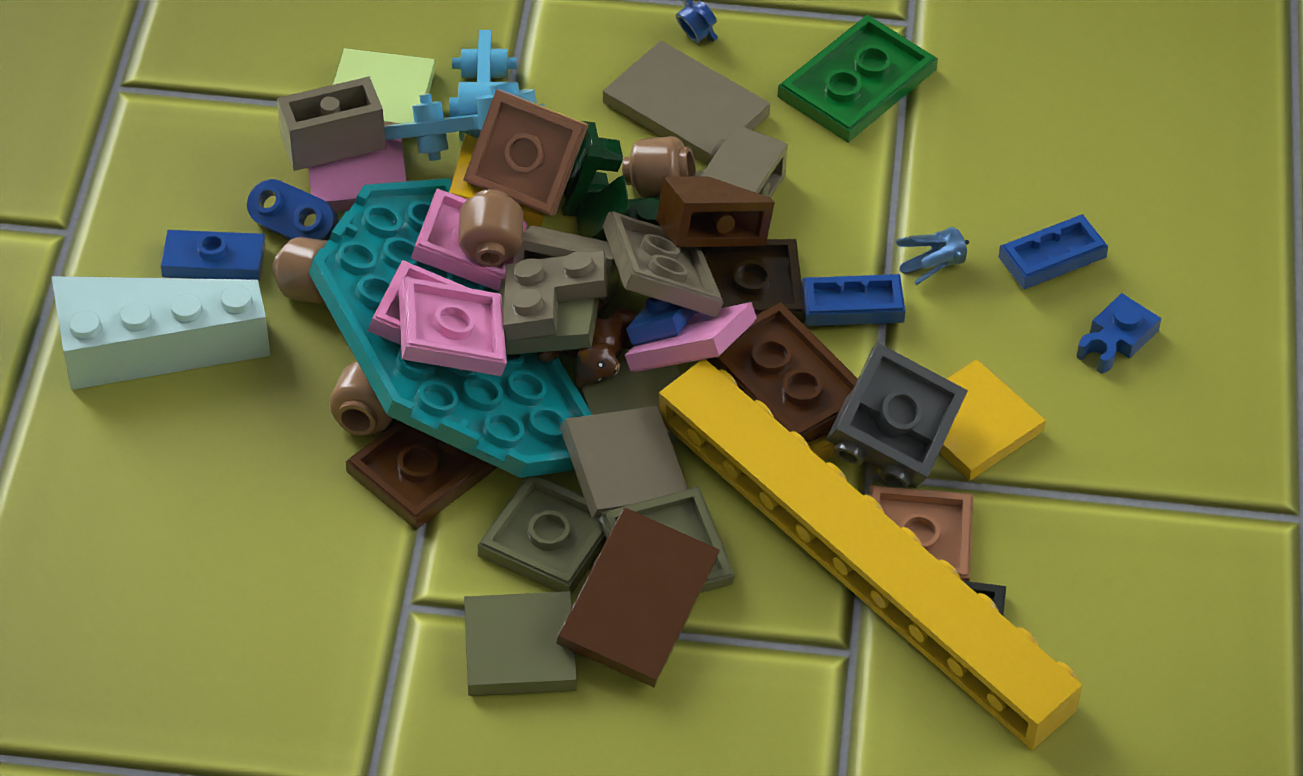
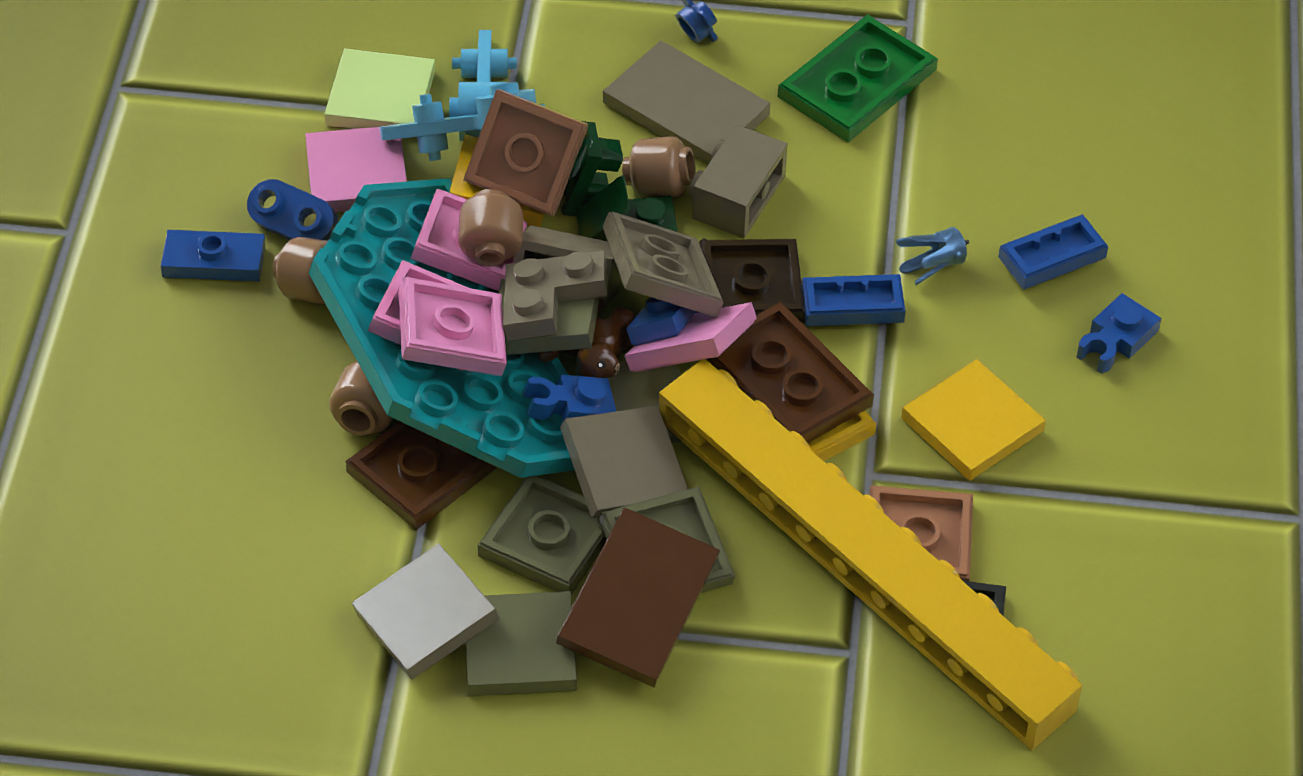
(156, 325): light aqua wedge -> none
(331, 123): dark tan brick -> none
(425, 611): none -> tile
(569, 397): none -> blue plate
(712, 213): reddish brown slope -> none
(896, 418): dark grey plate -> none

